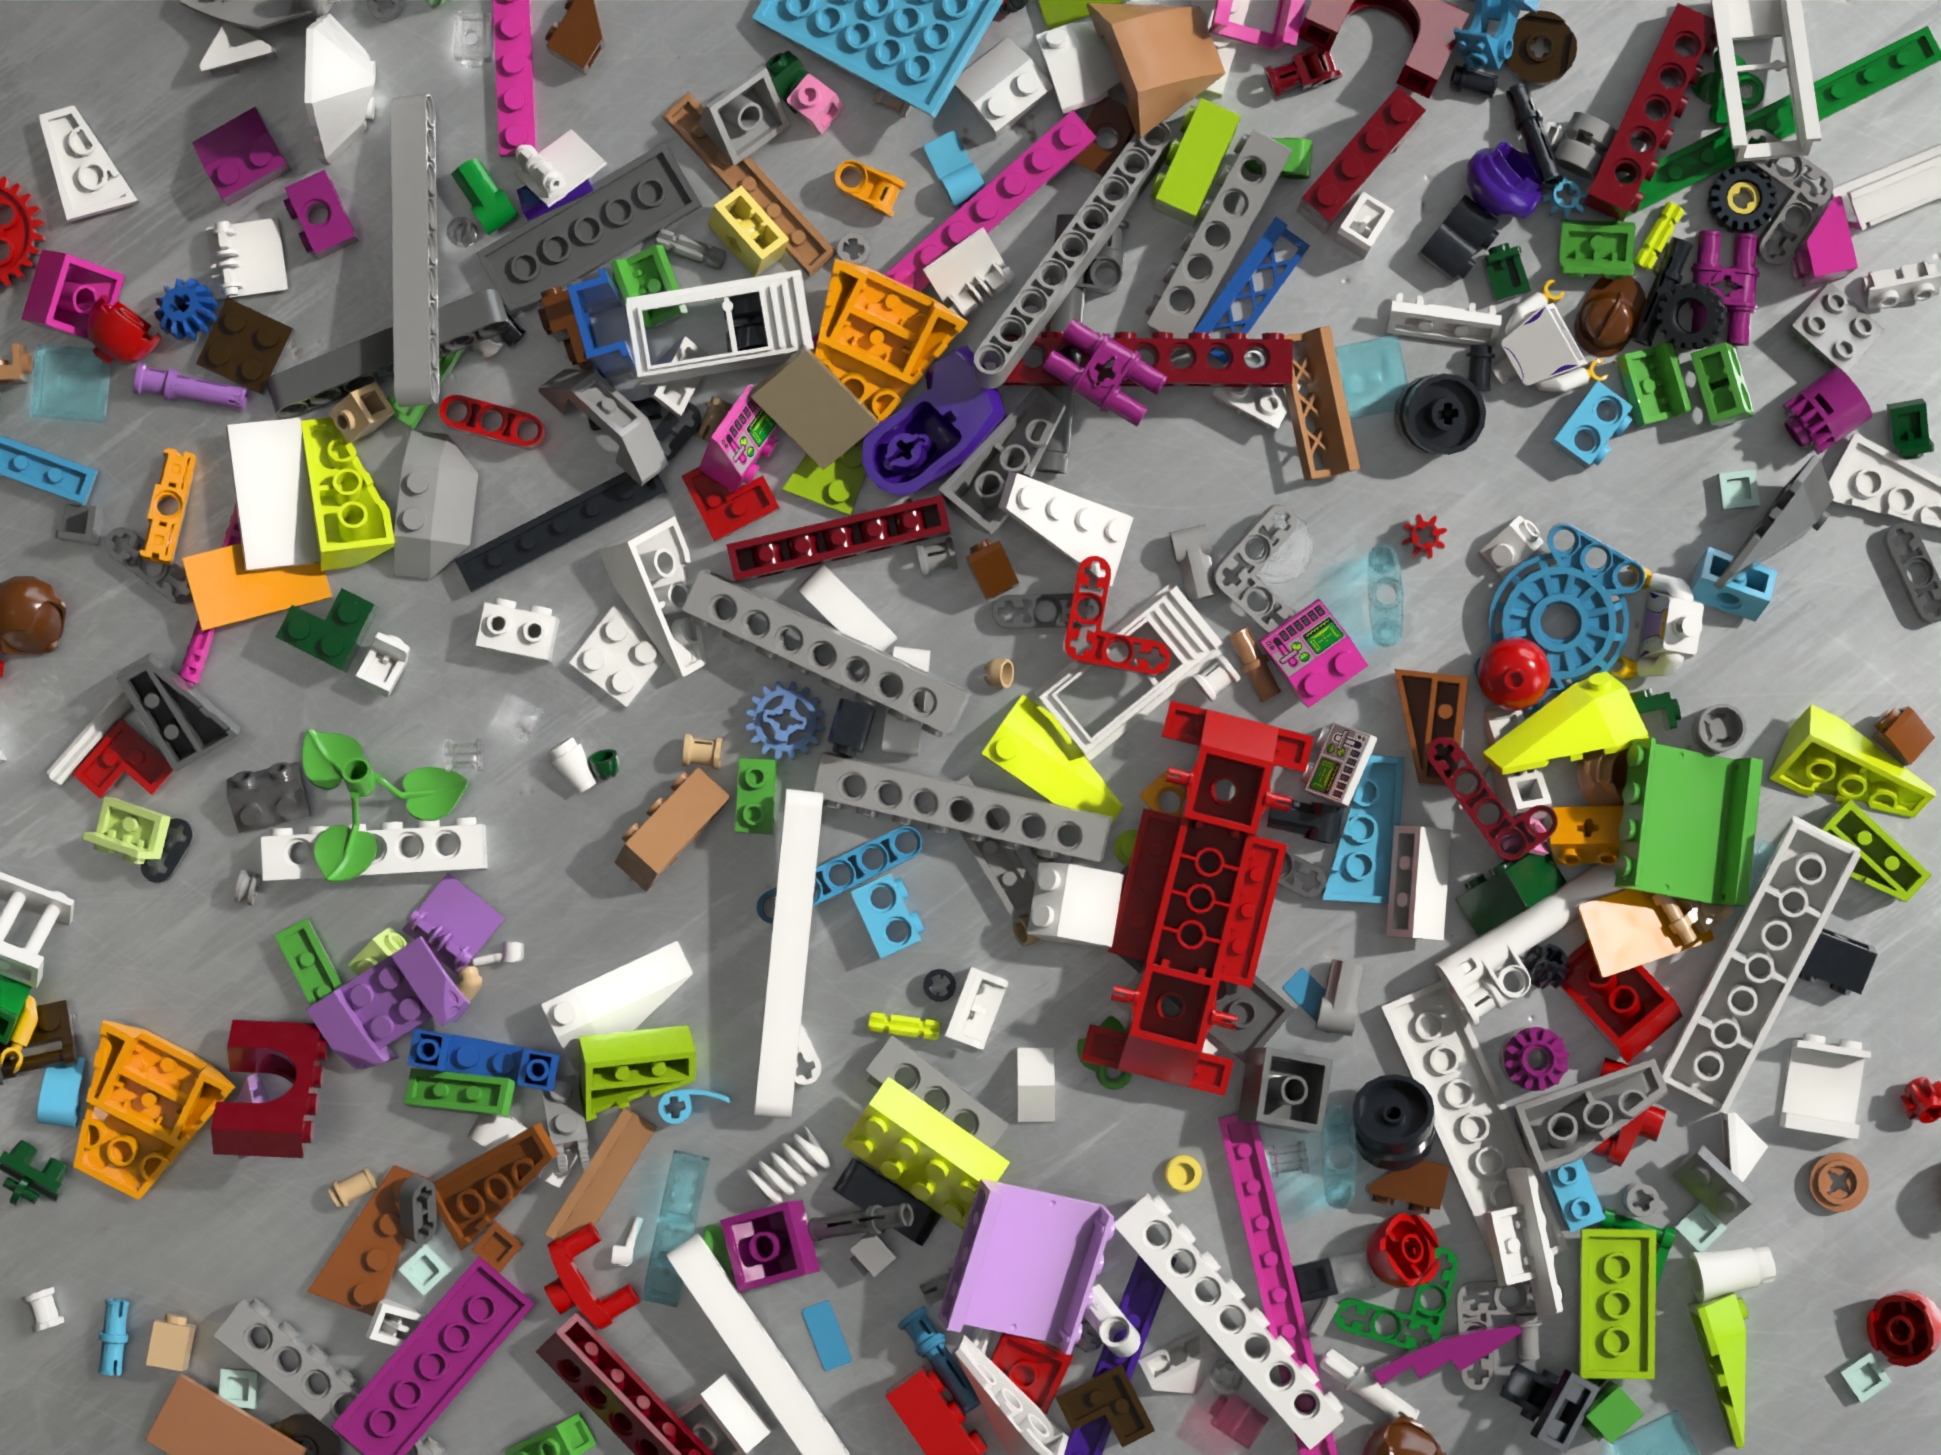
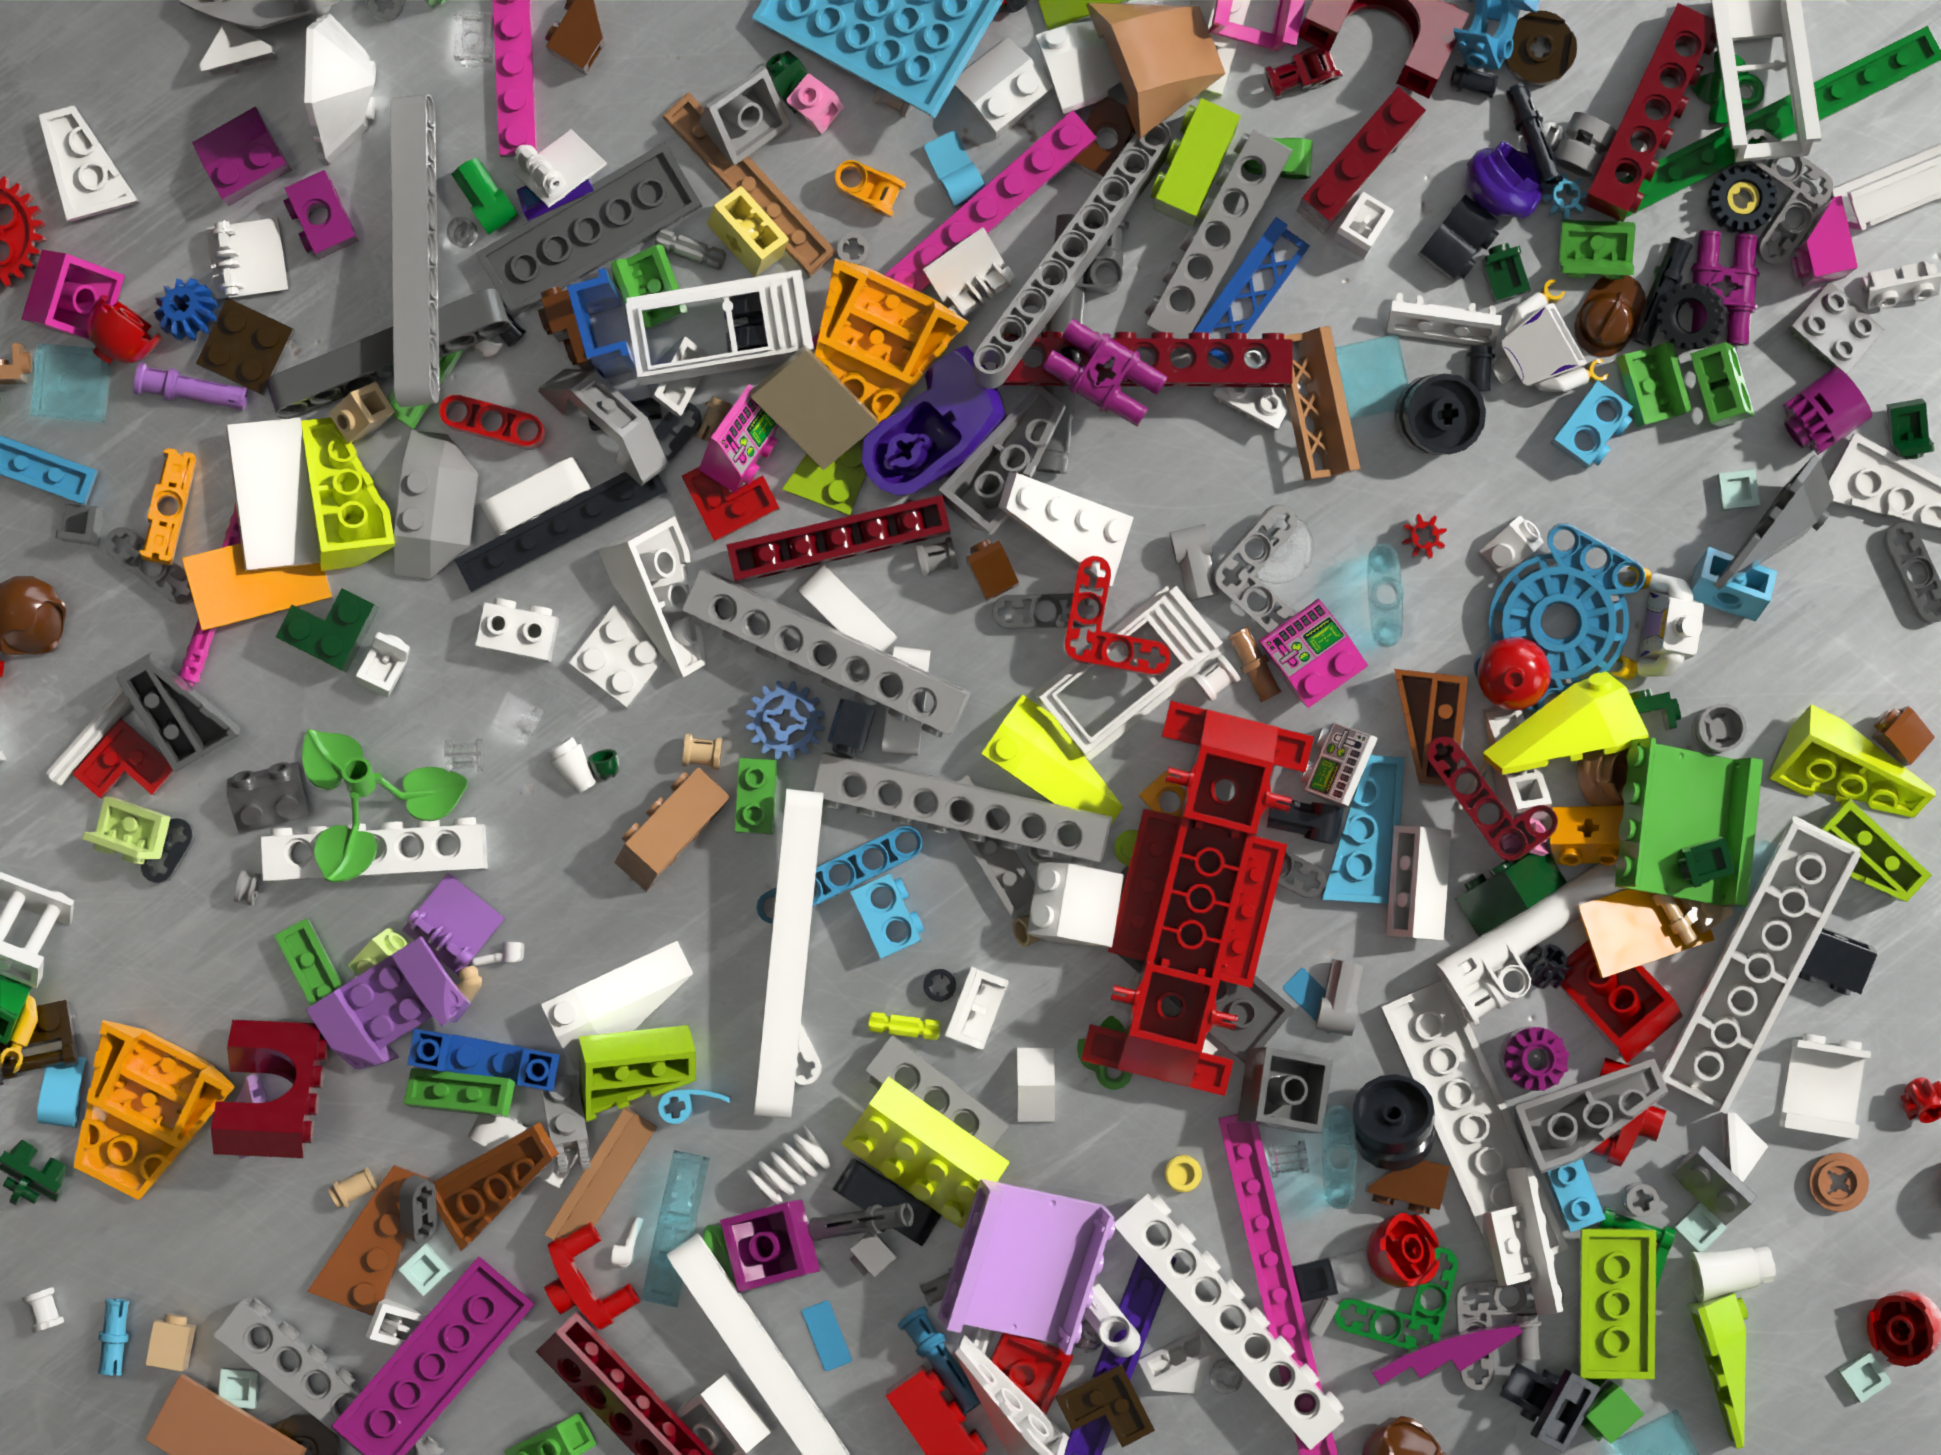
(497, 1246): dark orange tile -> none
(535, 496): none -> white beam
(999, 673): tan hinge -> none
(1237, 1419): clear pink brick -> none
(1365, 1386): white axle -> none
(1658, 236): neon yellow axle -> none
(1706, 861): none -> dark green bracket

